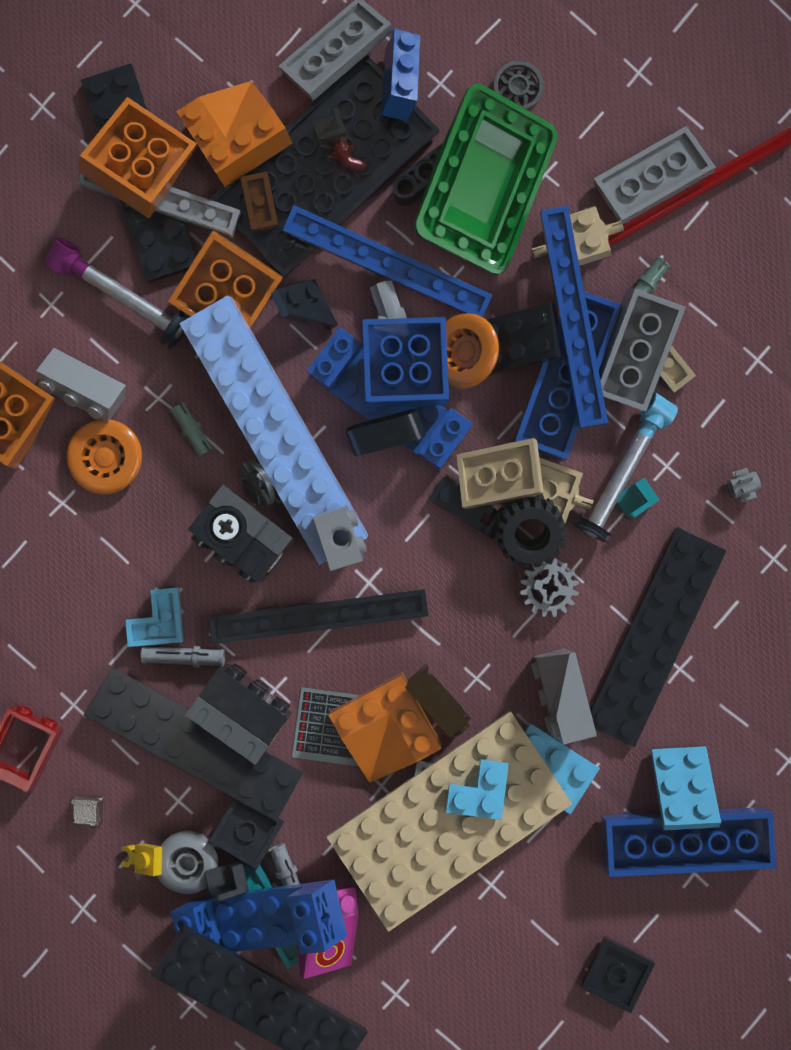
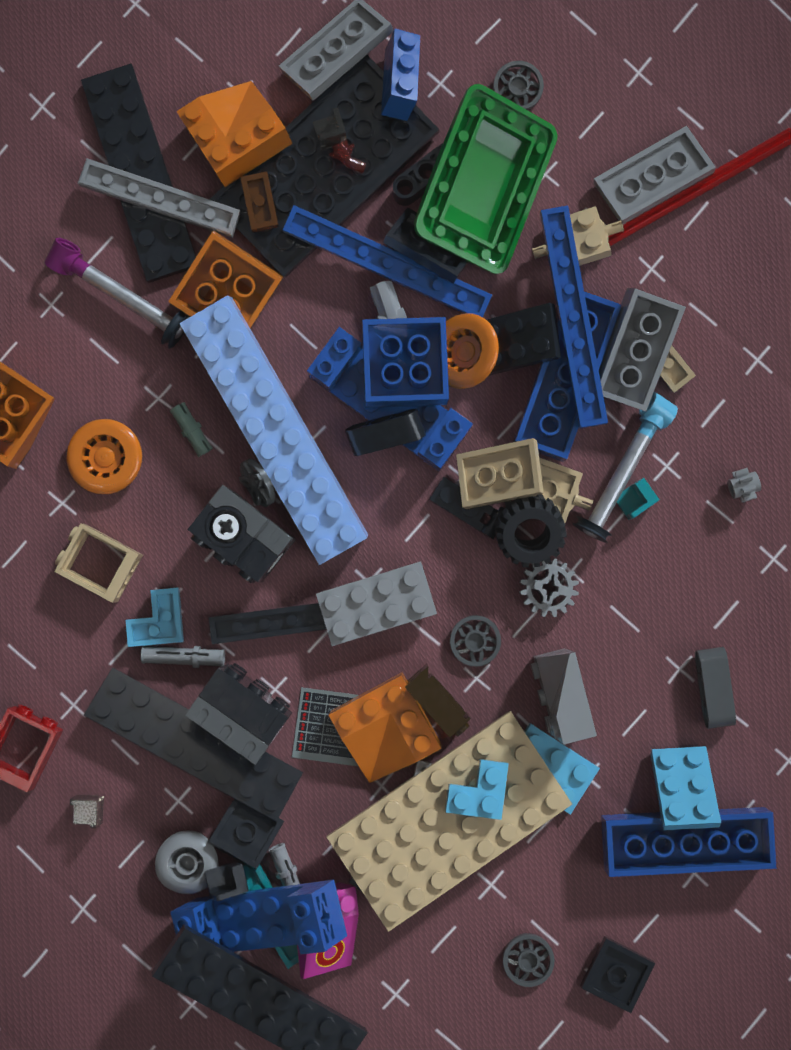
(80, 385): light grey brick -> none
(123, 575): none -> tan window
(136, 157): orange slope -> none
(144, 858): yellow plate -> none
(305, 304): black wing -> none
(339, 554): light grey brick -> none
(376, 603): none -> light grey plate
(405, 240): none -> black plate
(475, 640): none -> dark grey wheel
(528, 960): none -> dark grey wheel
(649, 280): sand green pin -> none
(655, 636): black plate -> none
(715, 687): none -> dark grey beam

